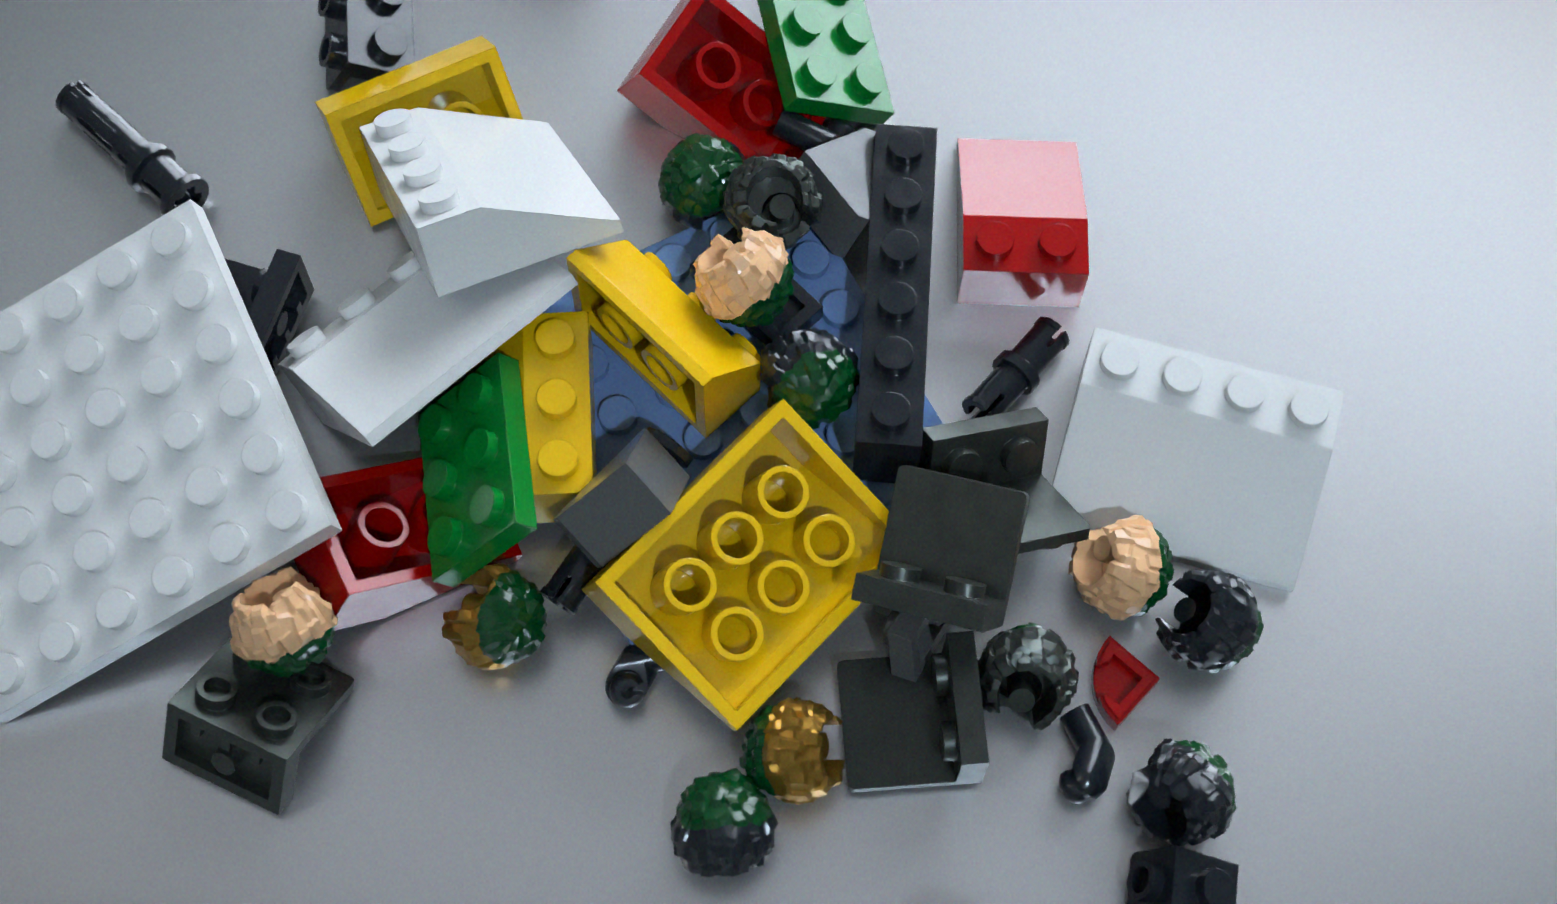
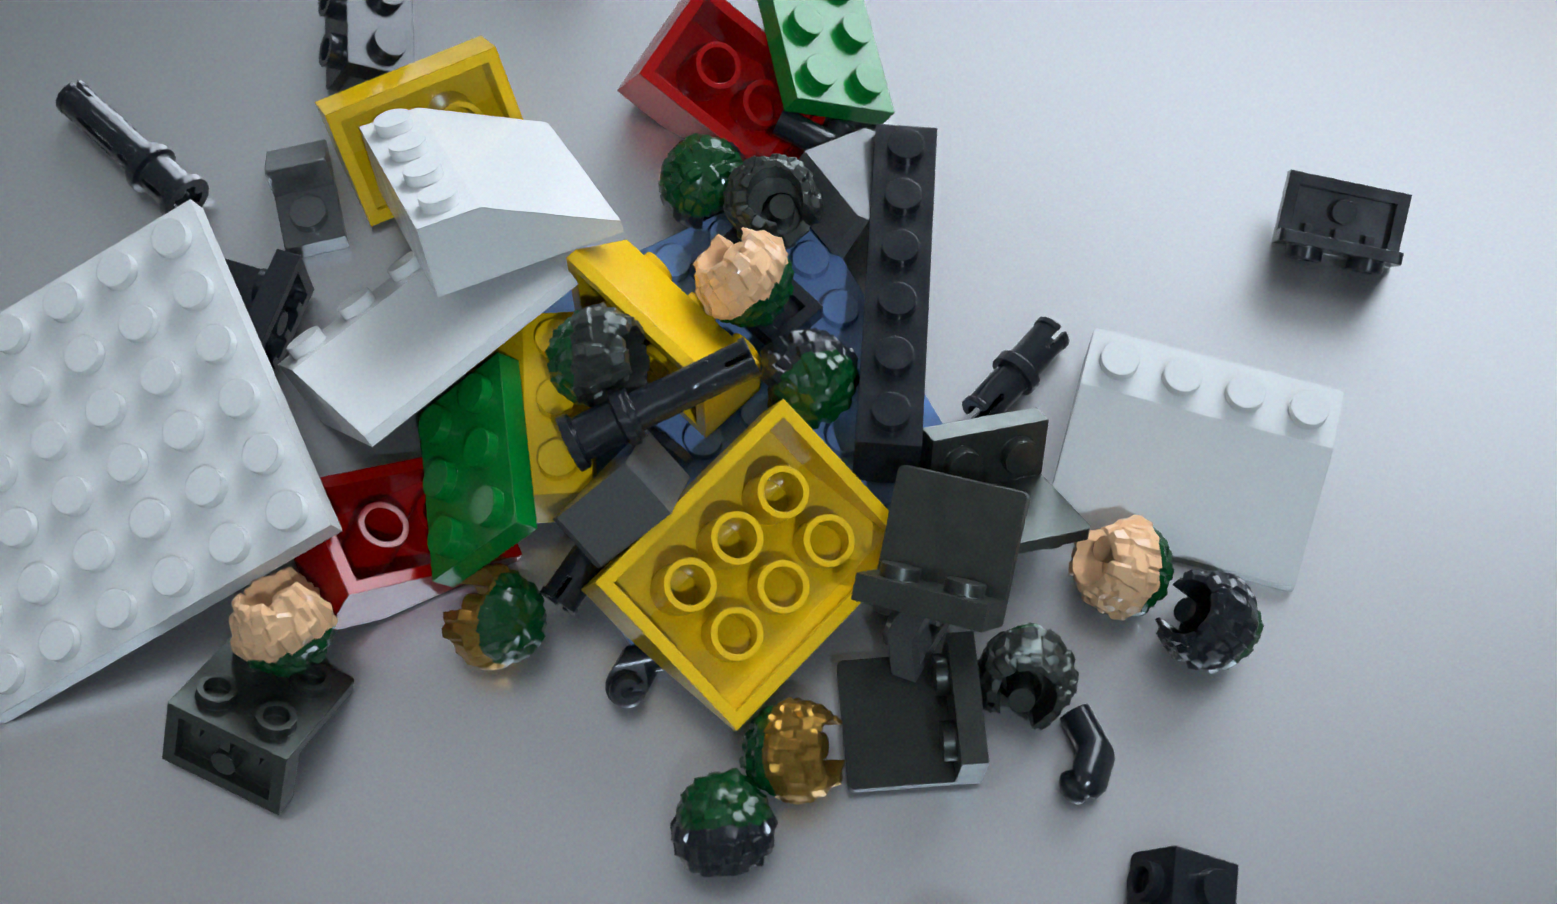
(306, 198): none -> dark grey slope
(597, 354): none -> pearl dark grey piece
(627, 416): none -> black pin
(1020, 223): slope -> none
(1119, 682): red tile -> none
(1182, 793): black piece -> none
(1341, 221): none -> black bracket

